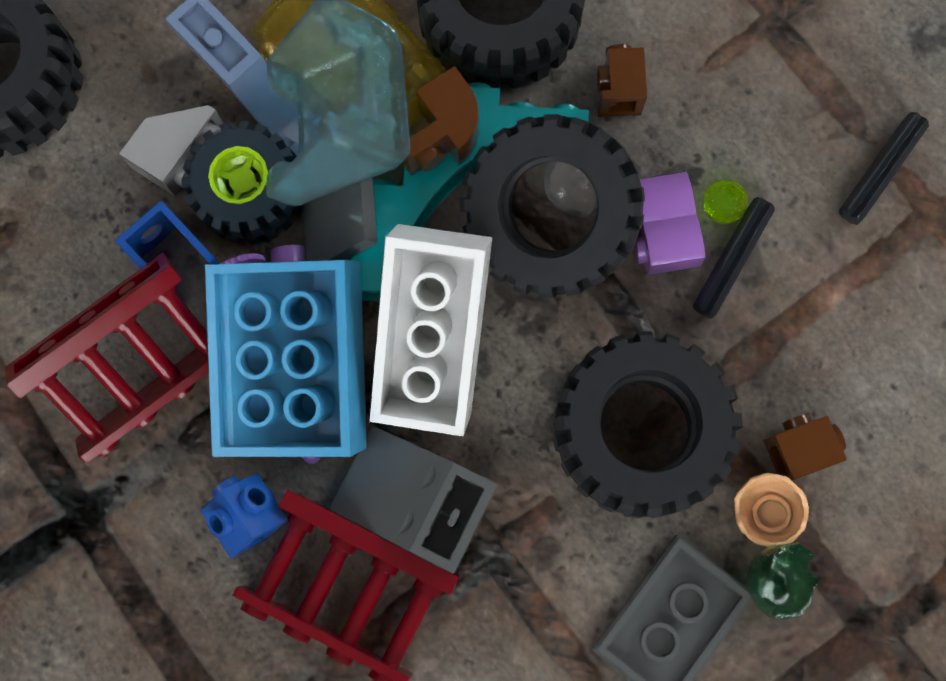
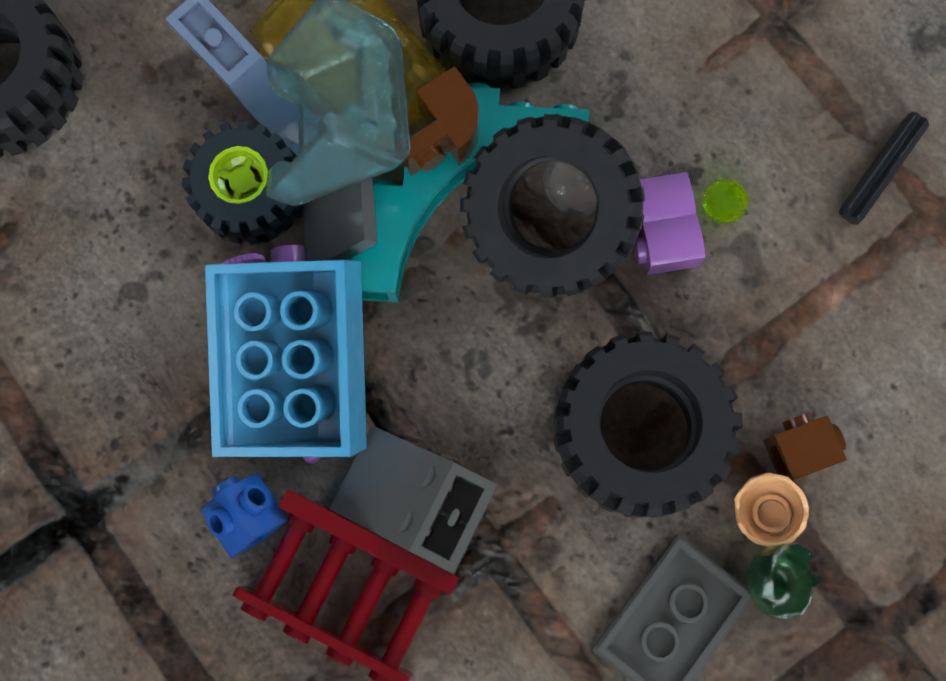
(78, 342): dark red fence -> none
(165, 142): light grey slope -> none
(167, 222): blue piece -> none
(429, 328): white brick -> none
(622, 81): reddish brown brick -> none
(733, 257): black axle -> none

